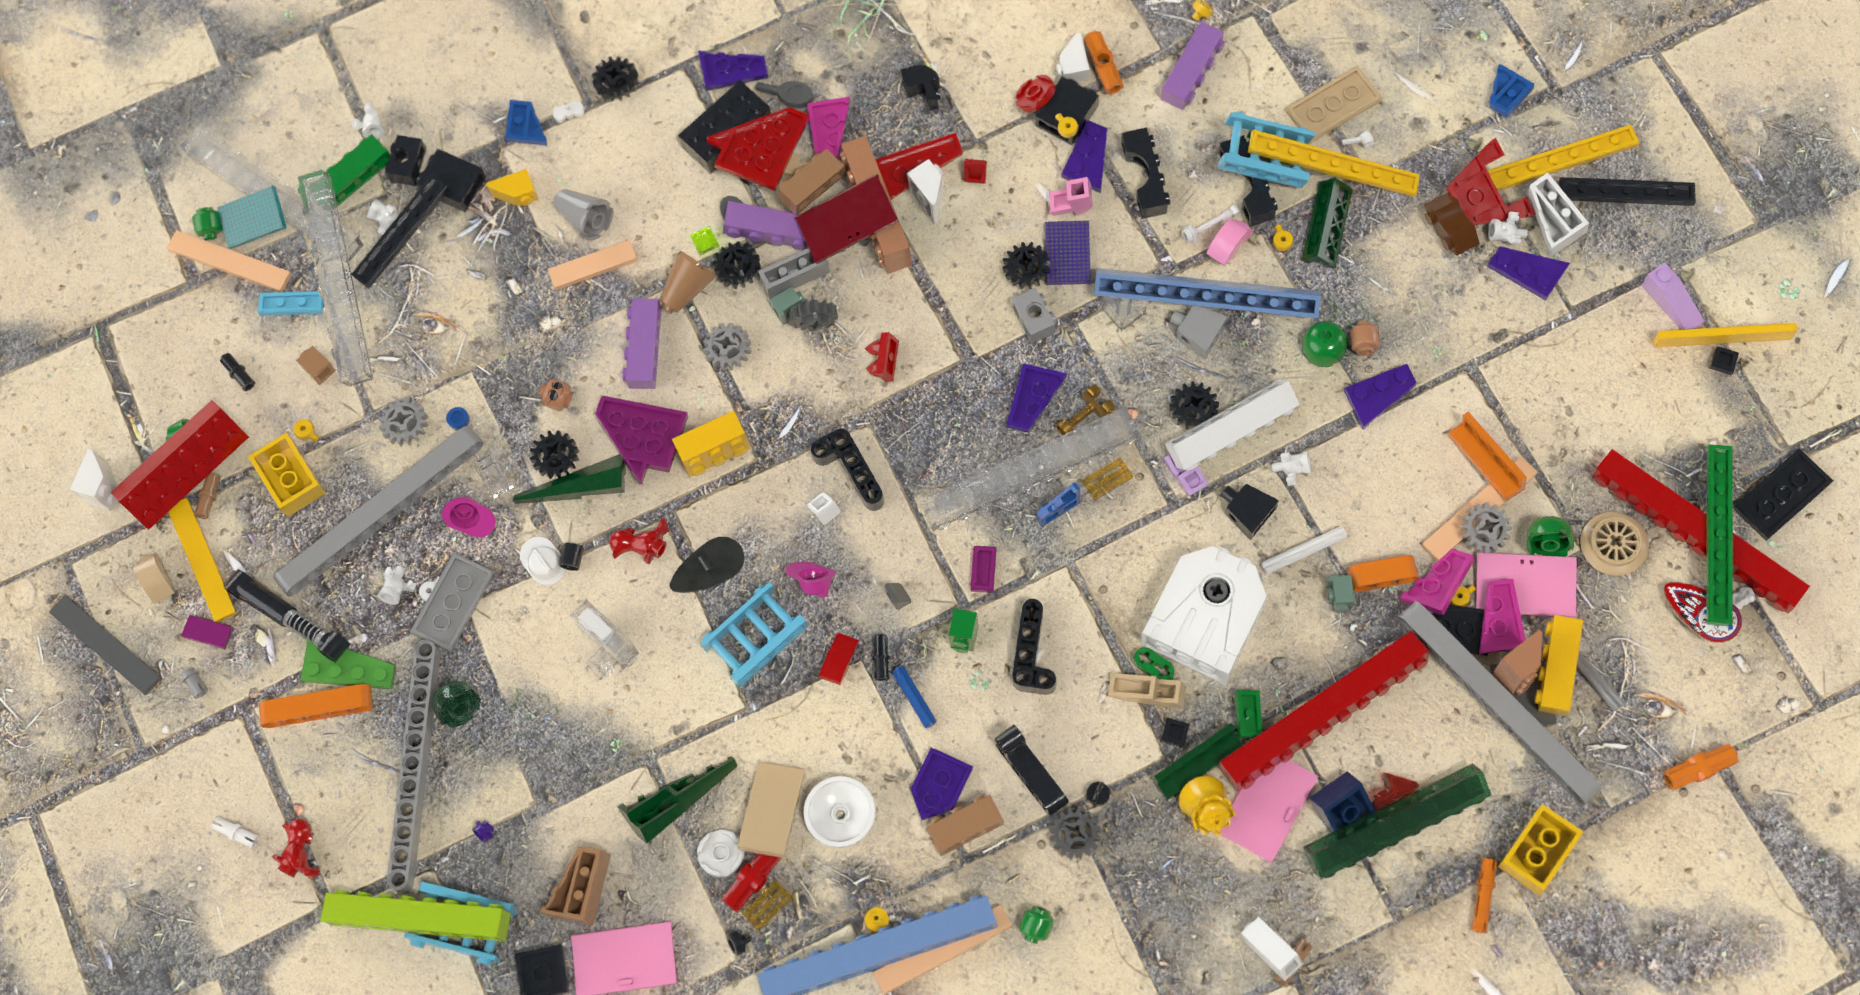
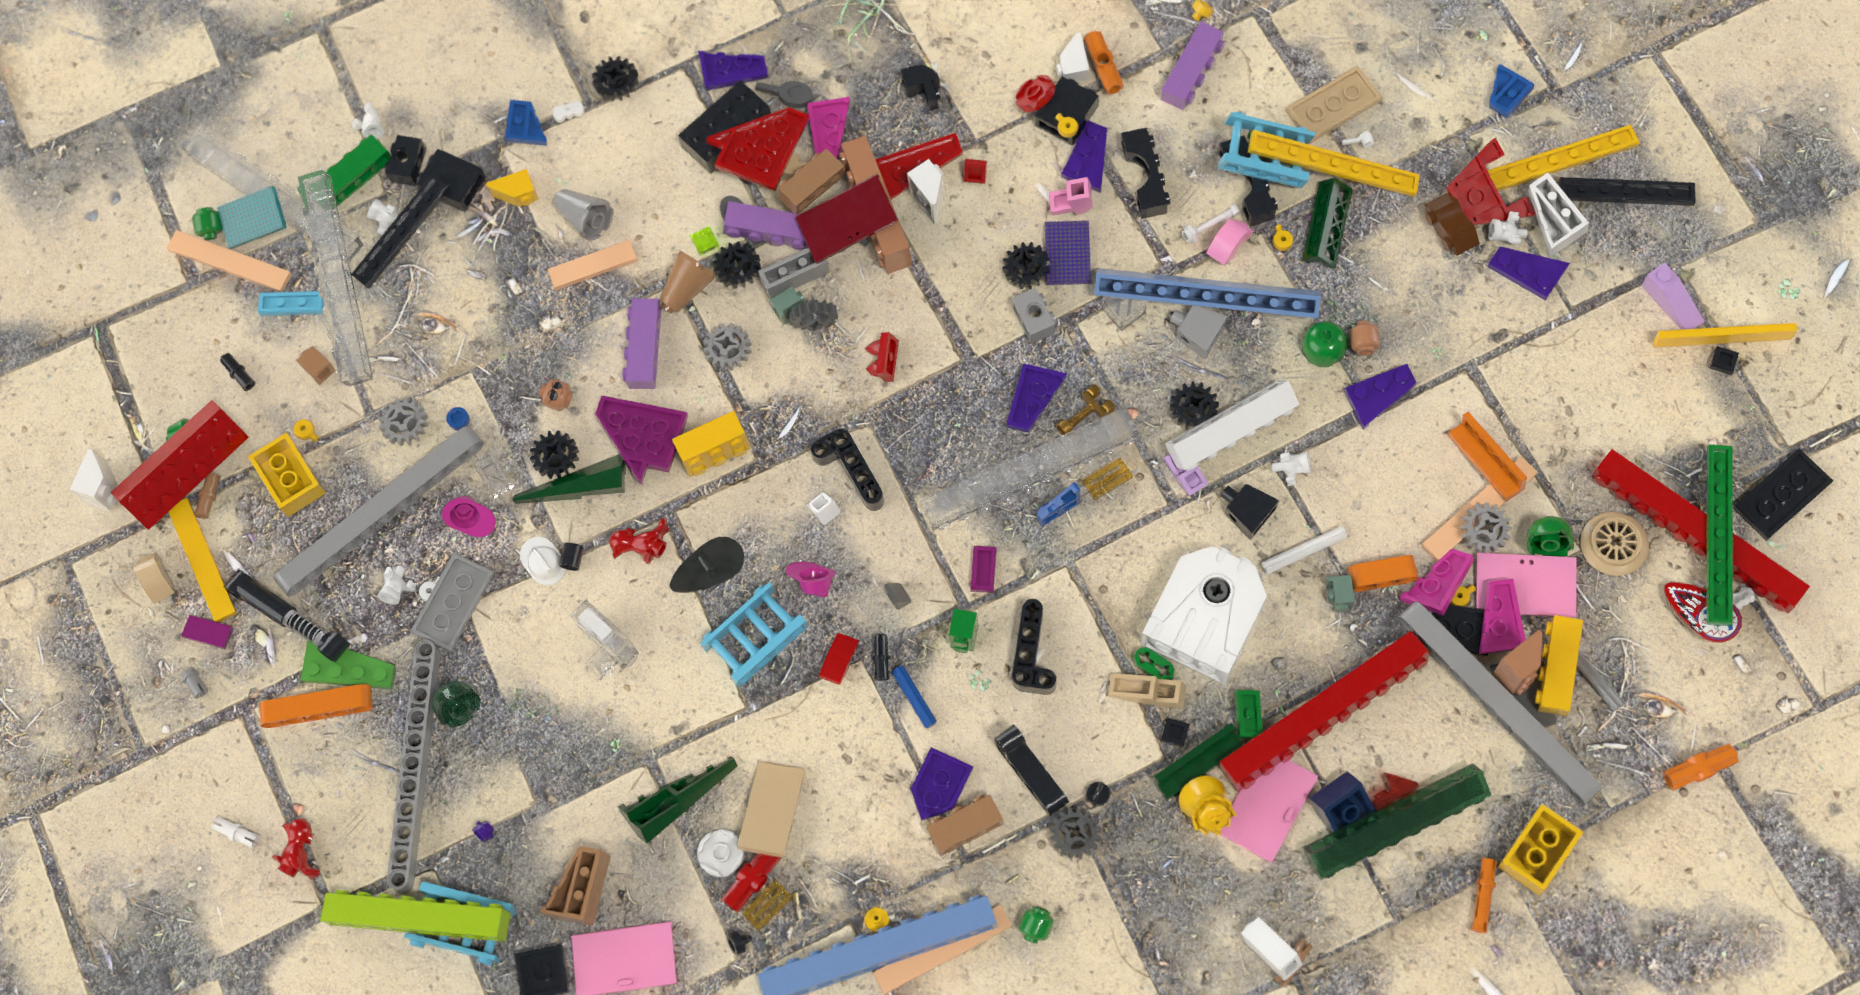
(105, 645): dark grey tile -> none
(837, 796): white dish -> none

